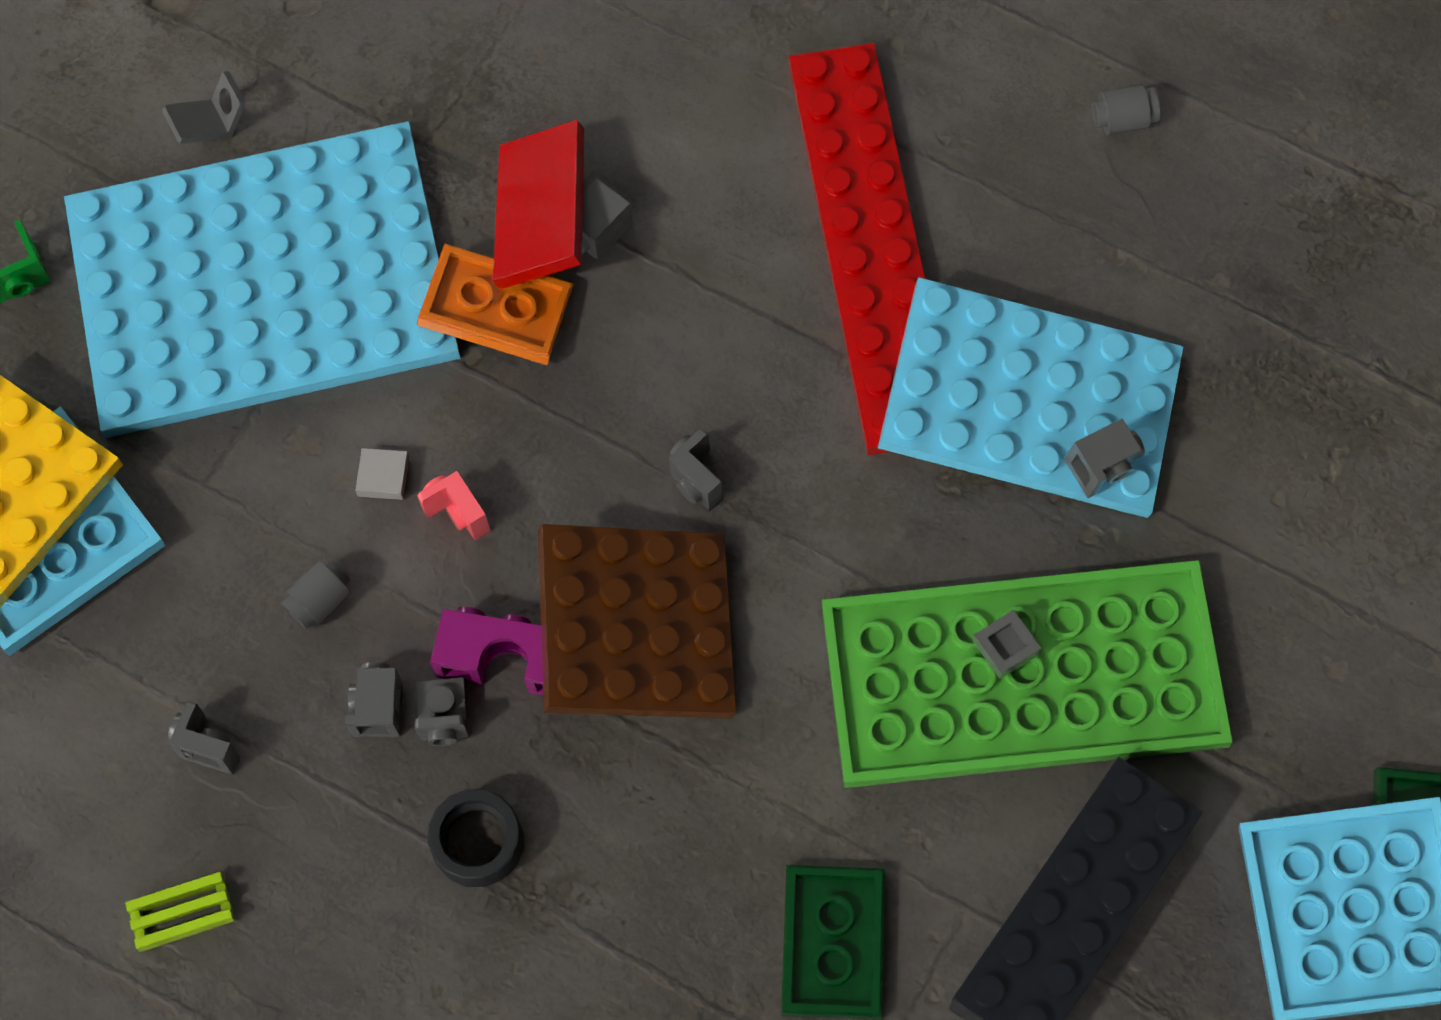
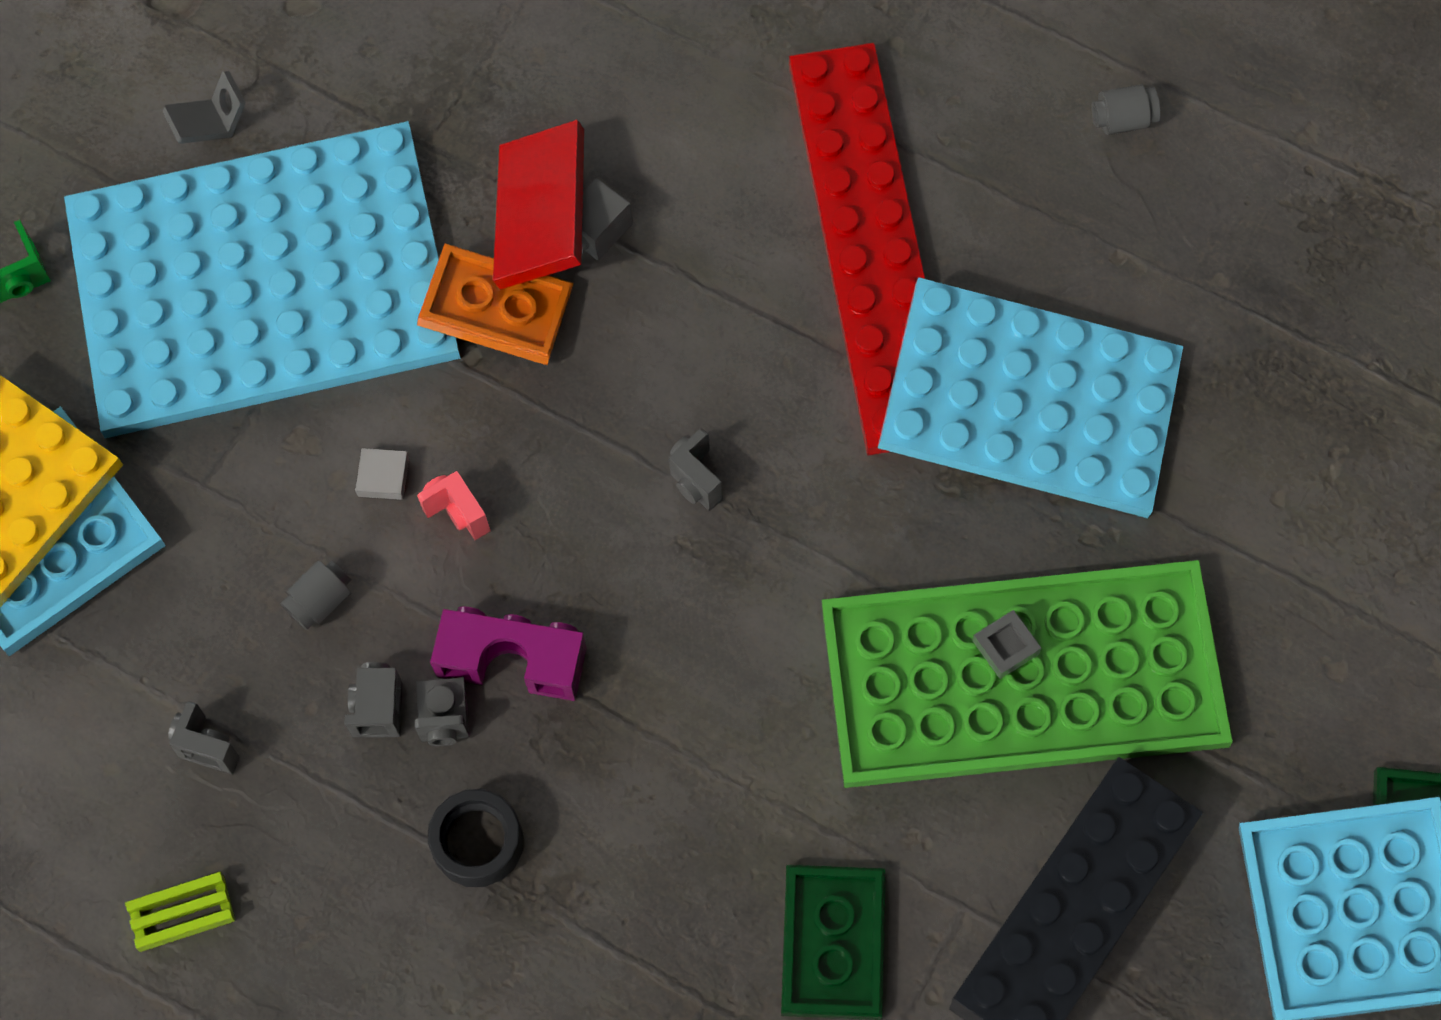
(635, 622): reddish brown plate -> none
(1104, 456): dark grey brick -> none

